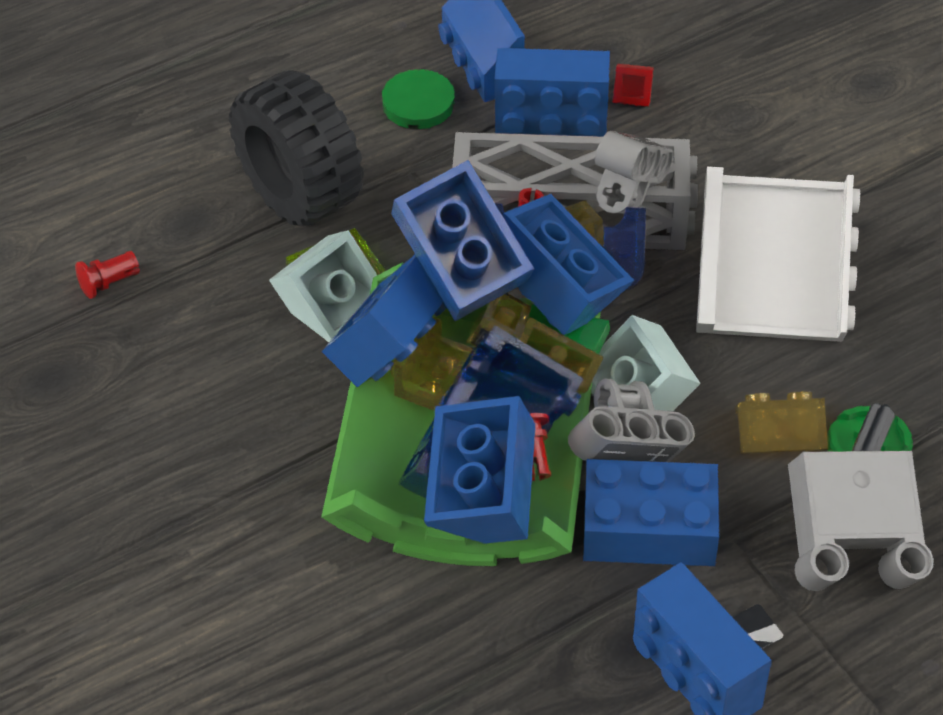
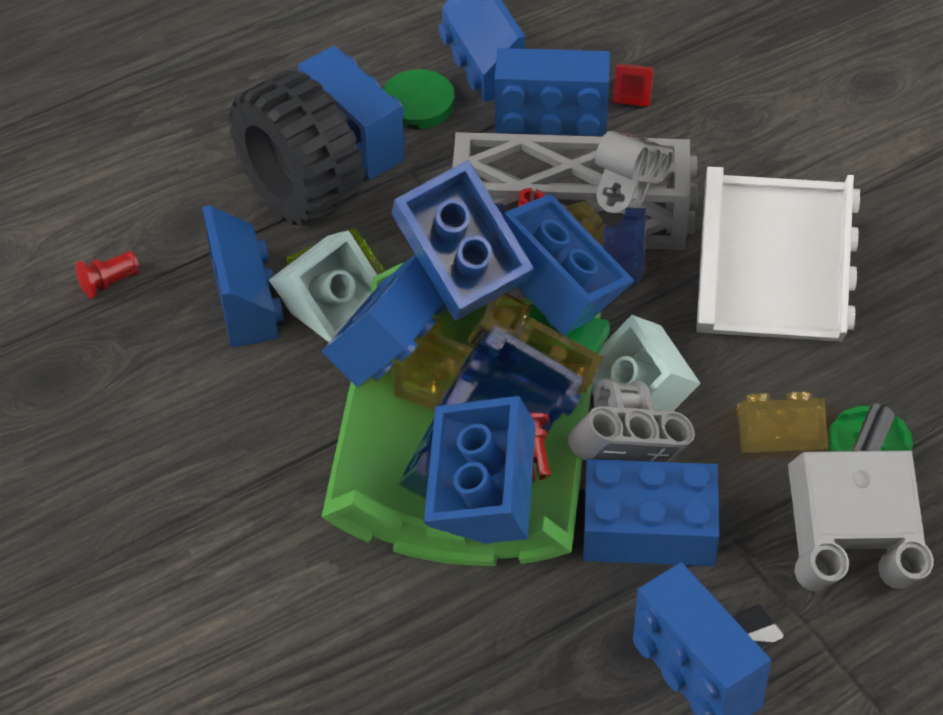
(241, 278): none -> blue slope
(368, 109): none -> blue brick

